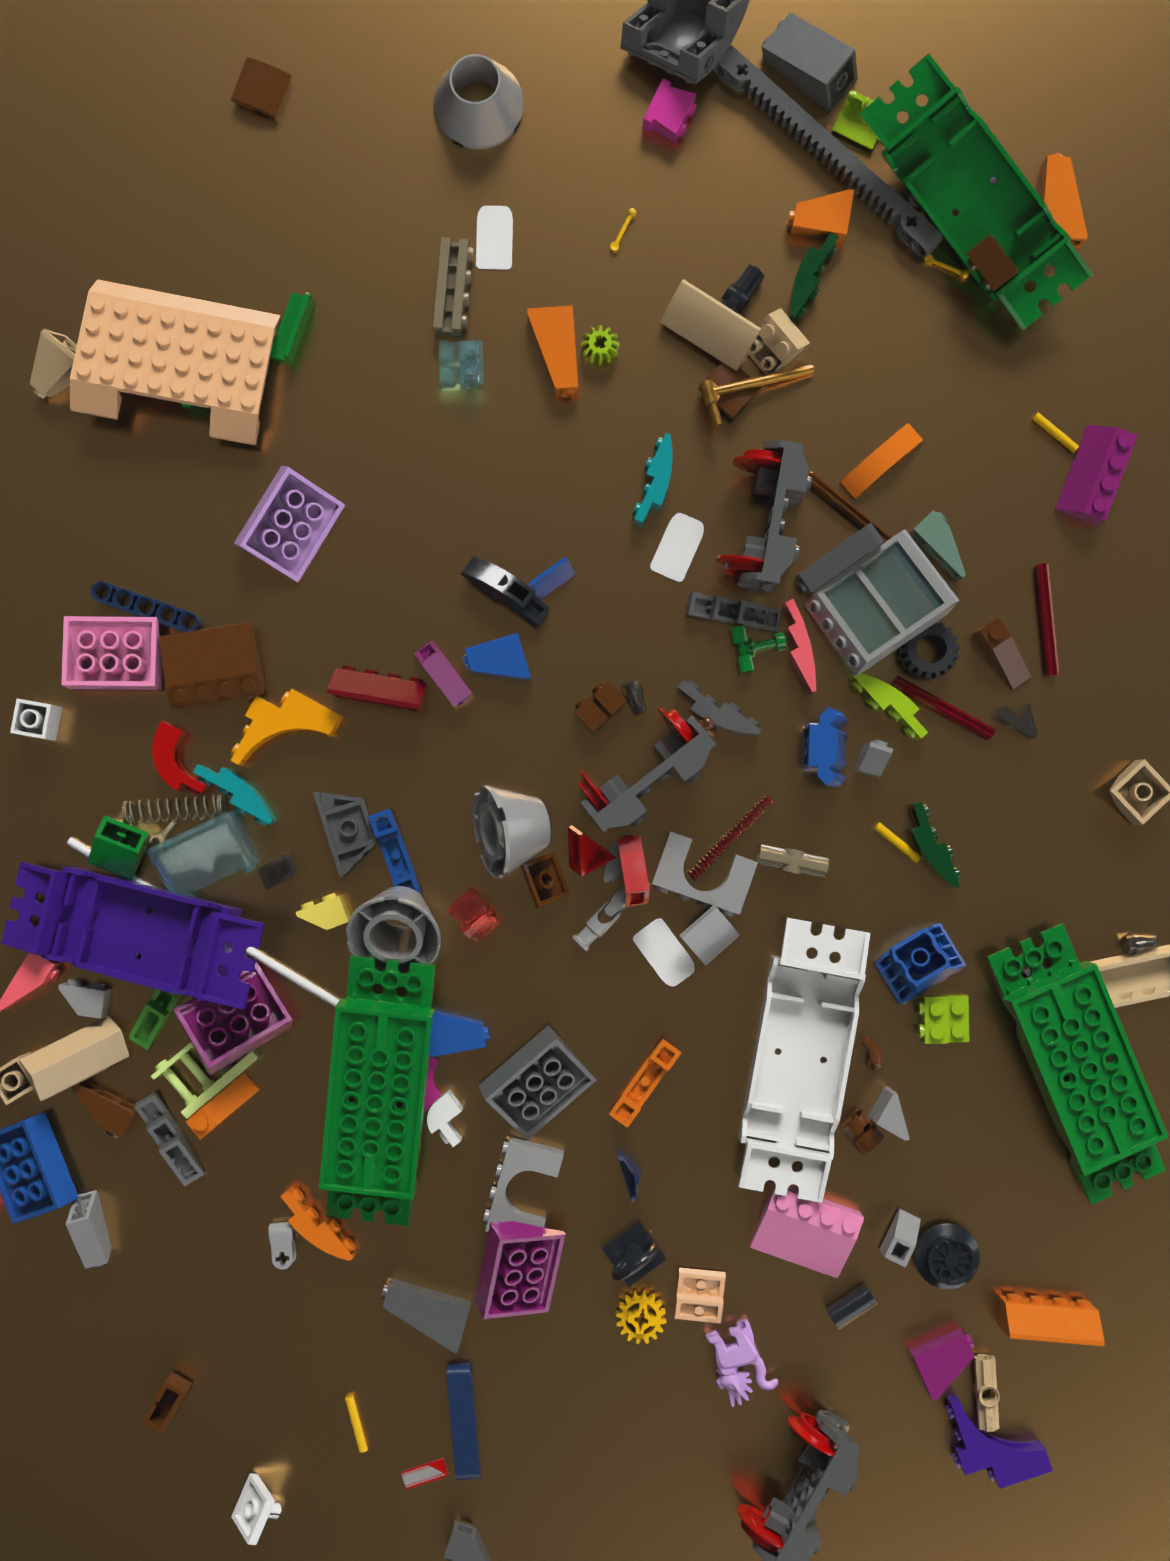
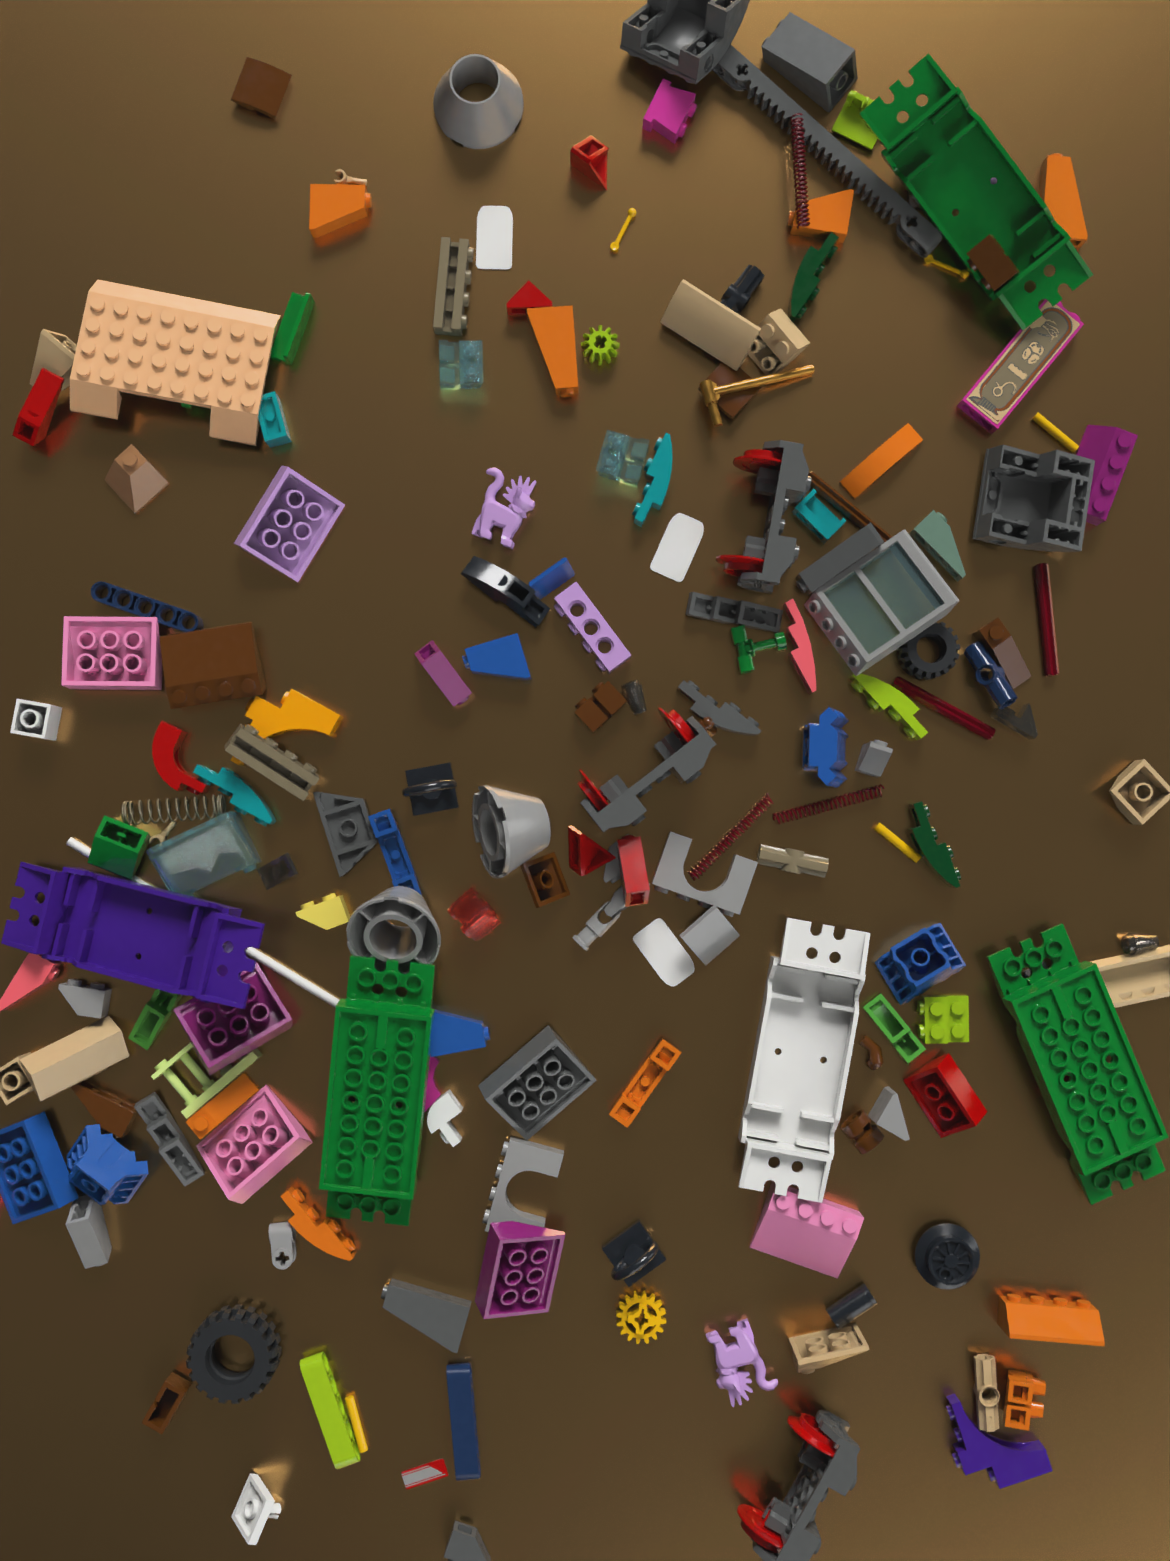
(38, 408): none -> red slope
(104, 1167): none -> blue slope
(135, 479): none -> medium nougat slope
(212, 1375): none -> black tyre
(253, 1145): none -> bright pink slope
(271, 761): none -> dark tan brick
(273, 421): none -> teal panel
(330, 1410): none -> lime beam
(336, 206): none -> orange slope
(348, 180): none -> tan hand
(378, 690): dark red slope -> none
(431, 789): none -> black tile
(501, 516): none -> lavender animal
(527, 297): none -> red slope
(576, 596): none -> lavender brick
(591, 160): none -> red slope
(611, 461): none -> clear light blue hips
(631, 1173): dark blue slope -> none
(699, 1295): light nougat slope -> none
(802, 184): none -> dark red piece
(817, 517): none -> teal panel
(826, 804): none -> dark red piece
(826, 1347): none -> tan slope
(894, 1029): none -> bright green slope
(901, 1238): light grey slope -> none
(942, 1360): magenta slope -> none
(945, 1096): none -> red slope
(998, 685): none -> dark blue piece
(1018, 1399): none -> orange hips
(1020, 366): none -> brick
(1033, 499): none -> dark grey slope

